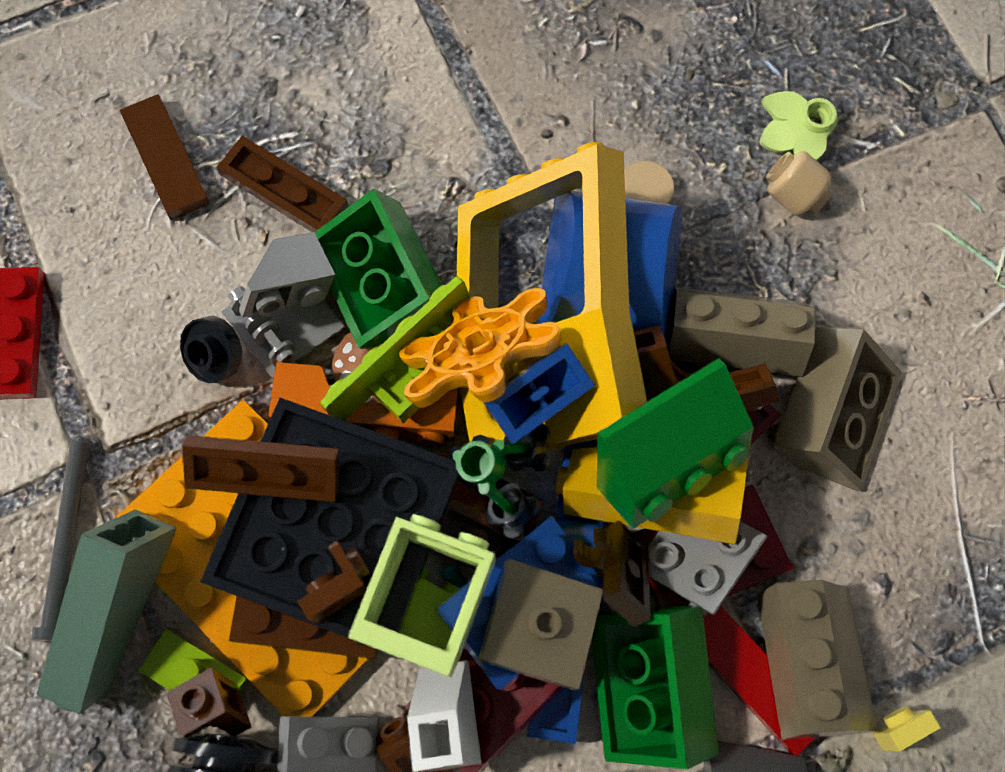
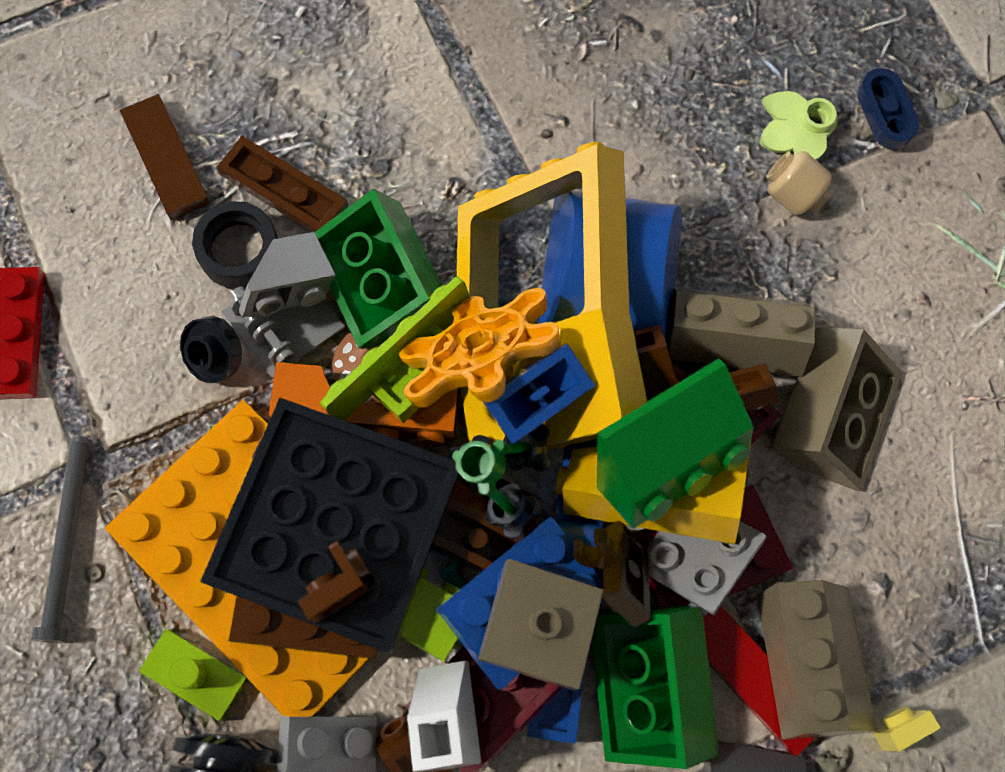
(102, 607): sand green slope -> none
(207, 702): reddish brown bracket -> none
(216, 221): none -> black tyre
(261, 468): reddish brown plate -> none
(426, 534): yellowish green window -> none
(648, 182): tan piece -> none
(891, 110): none -> dark blue plate

